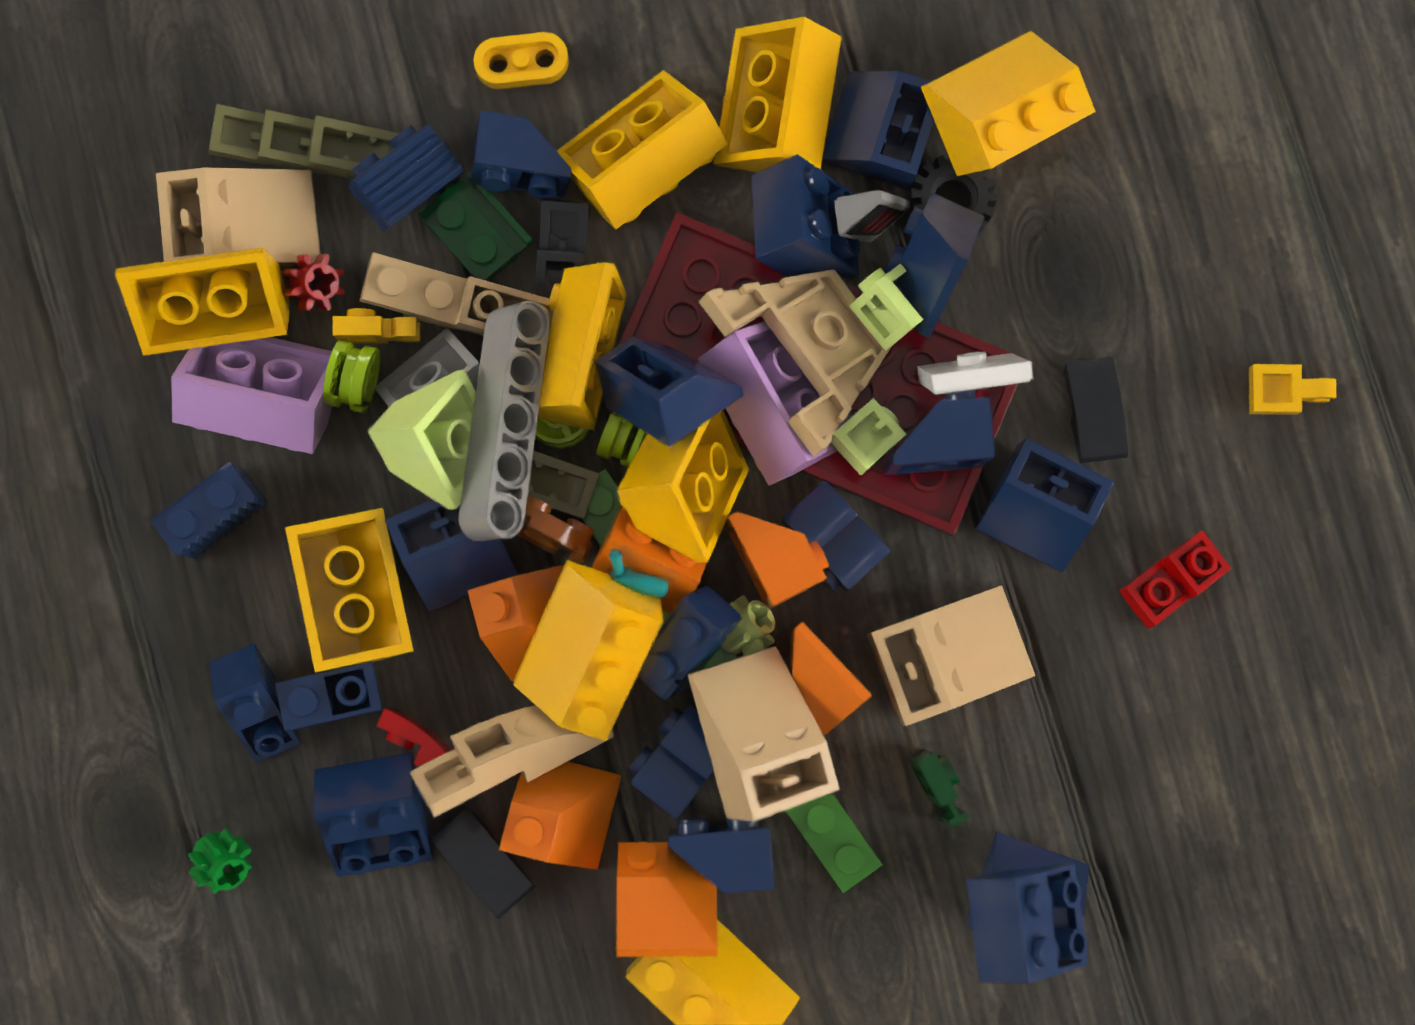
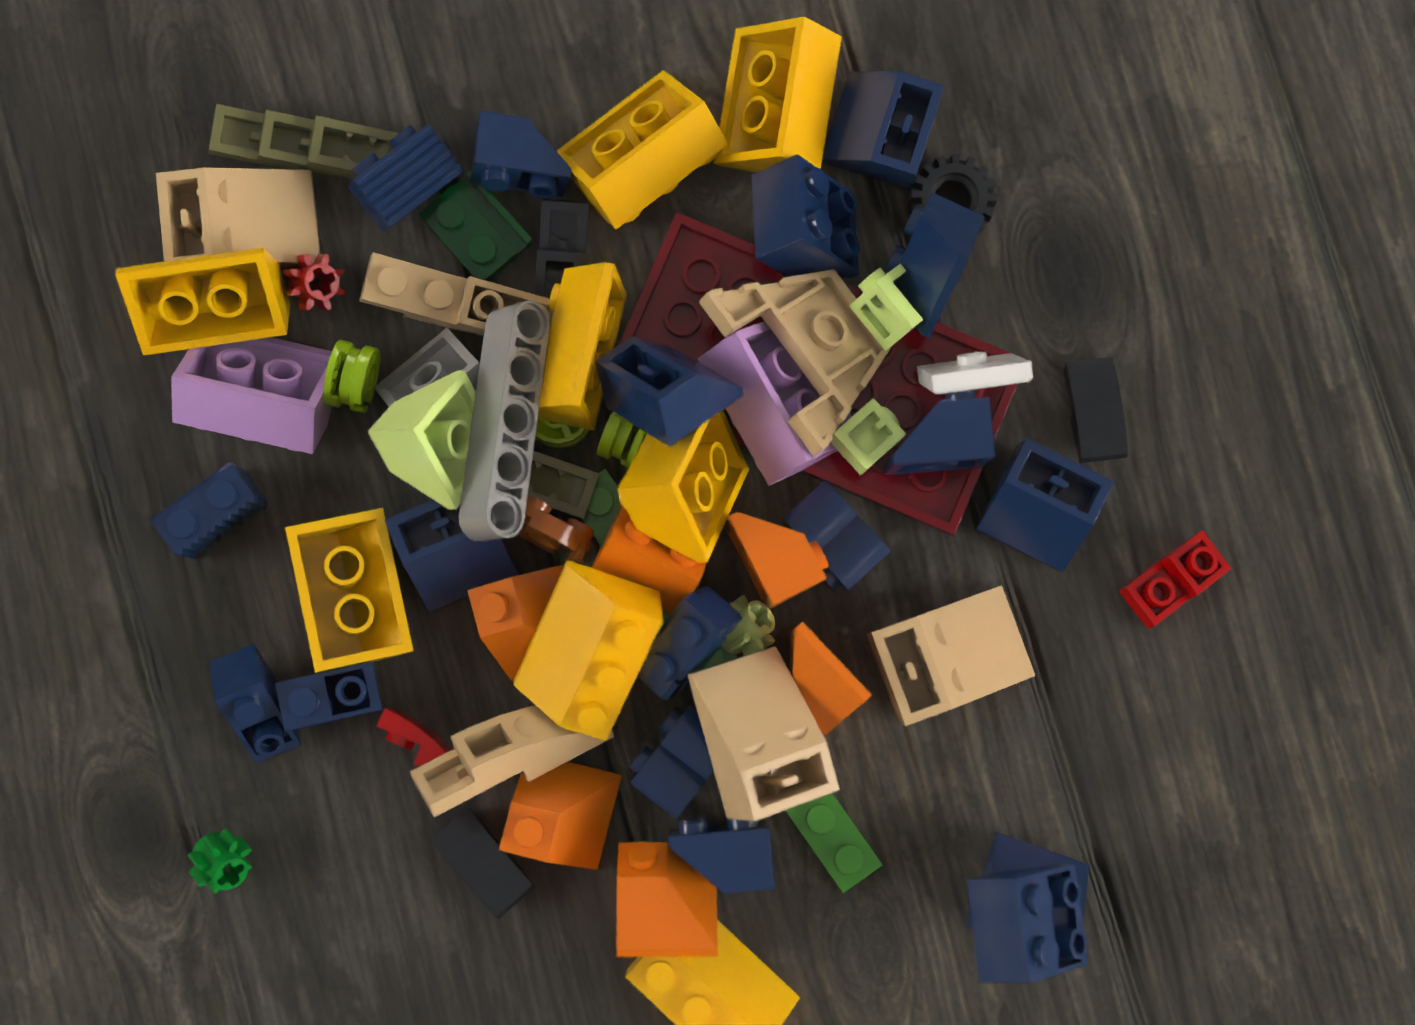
(364, 327): yellow plate -> none
(371, 815): dark blue slope -> none
(521, 56): yellow plate -> none
(636, 581): teal piece -> none
(868, 214): light grey slope -> none
(937, 780): dark green plate -> none
(1006, 102): yellow slope -> none
(1282, 389): yellow plate -> none

